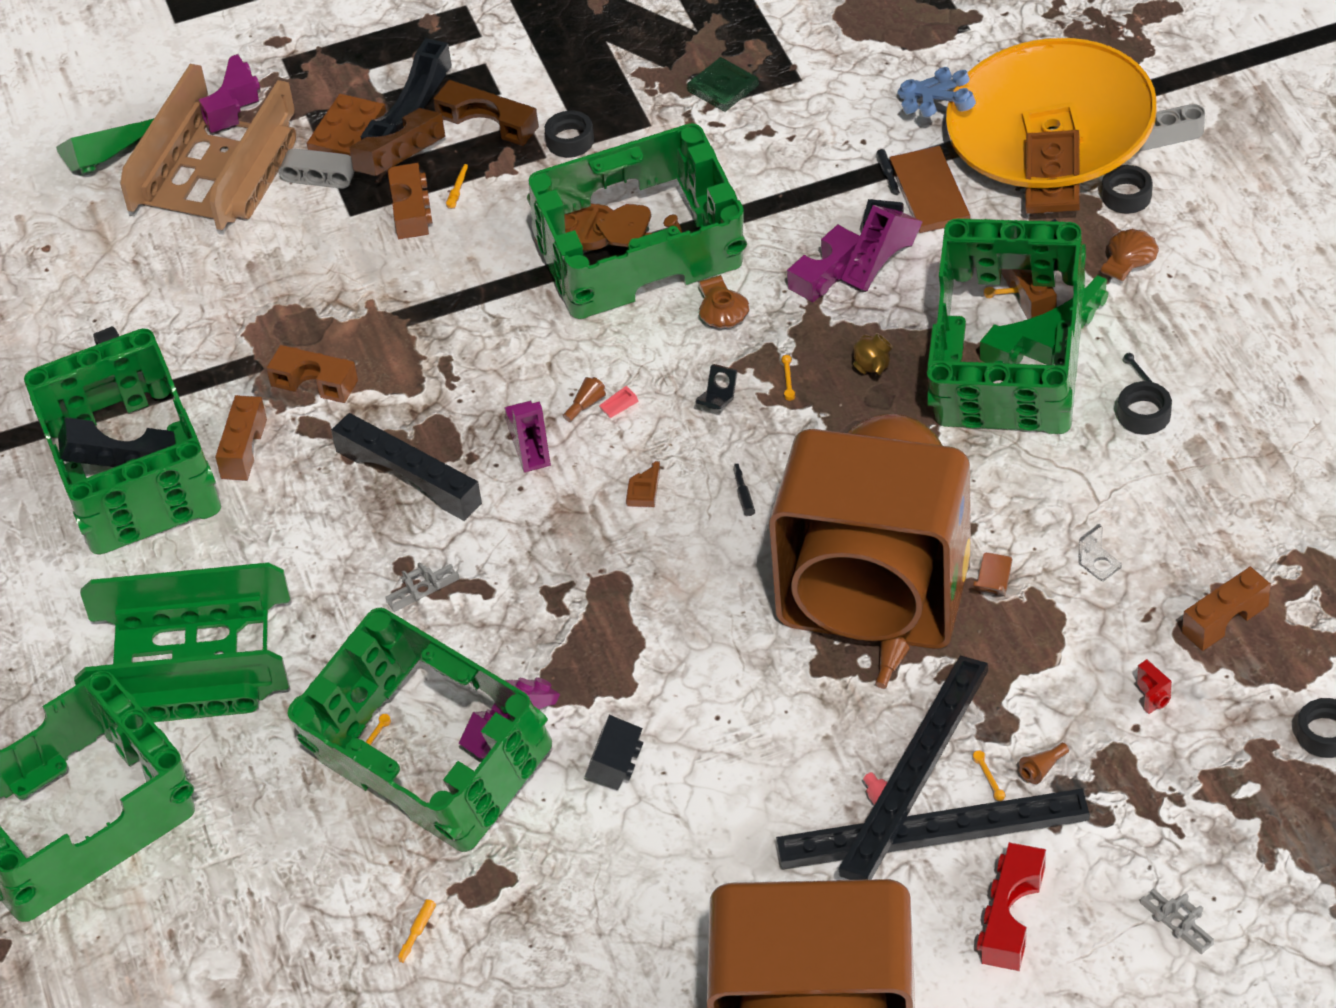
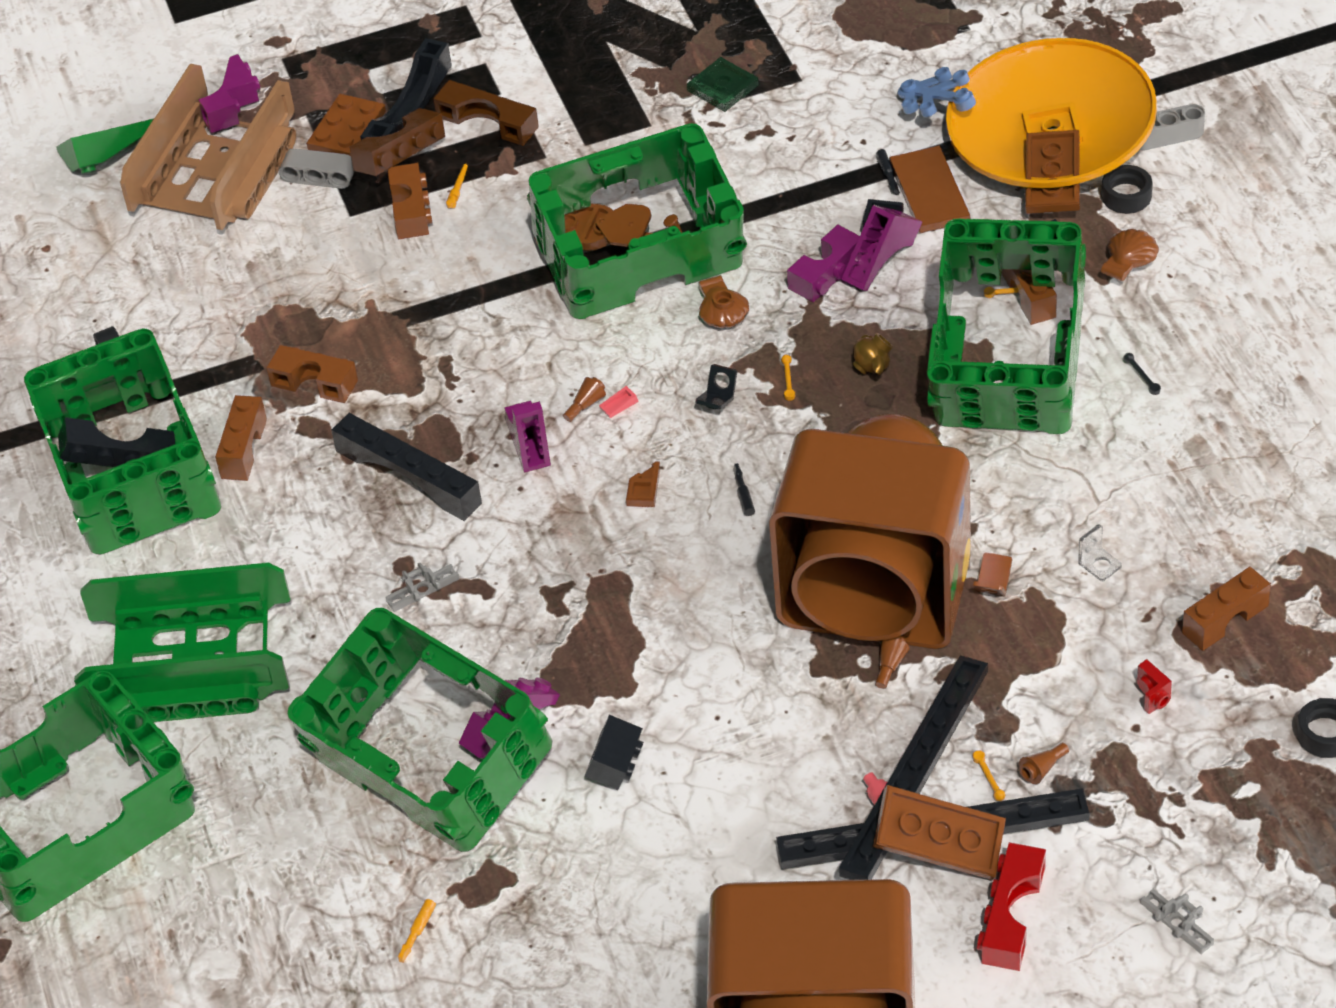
(384, 720): light orange hinge -> none
(566, 121): black tyre -> none
(939, 832): none -> dark orange tile
(1037, 335): green arch -> none
(1144, 392): black tyre -> none

